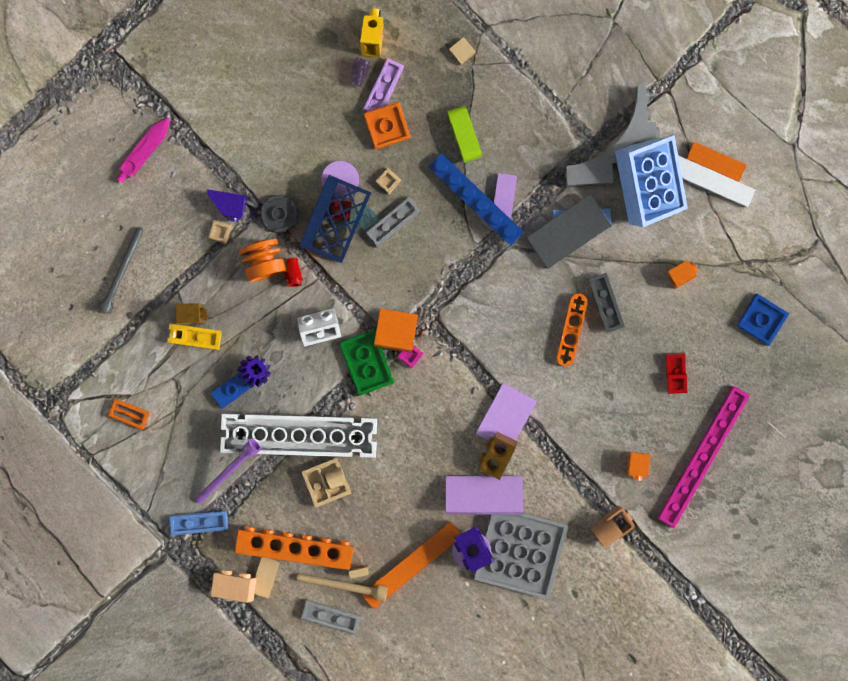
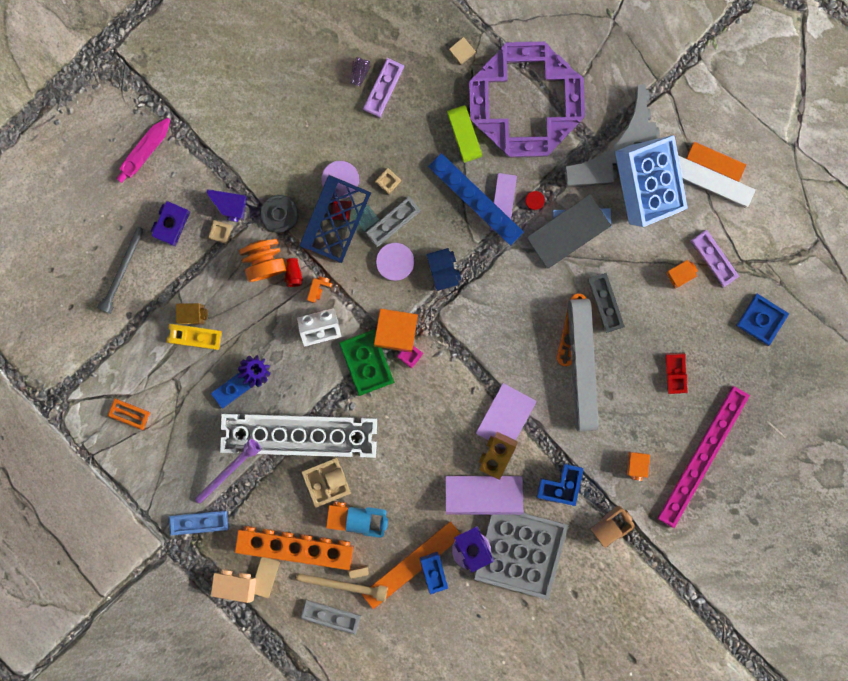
(172, 234): none -> dark purple brick
(315, 291): none -> orange bracket
(337, 516): none -> orange brick
(359, 521): none -> dark azure piece
(372, 34): yellow torso -> none
(386, 125): orange tile -> none
(395, 261): none -> lavender tile
(433, 573): none -> blue plate
(443, 269): none -> dark blue brick
(535, 200): none -> red tile
(555, 69): none -> medium lavender plate
(566, 489): none -> blue brick
(583, 365): none -> light grey beam
(714, 258): none -> lavender tile

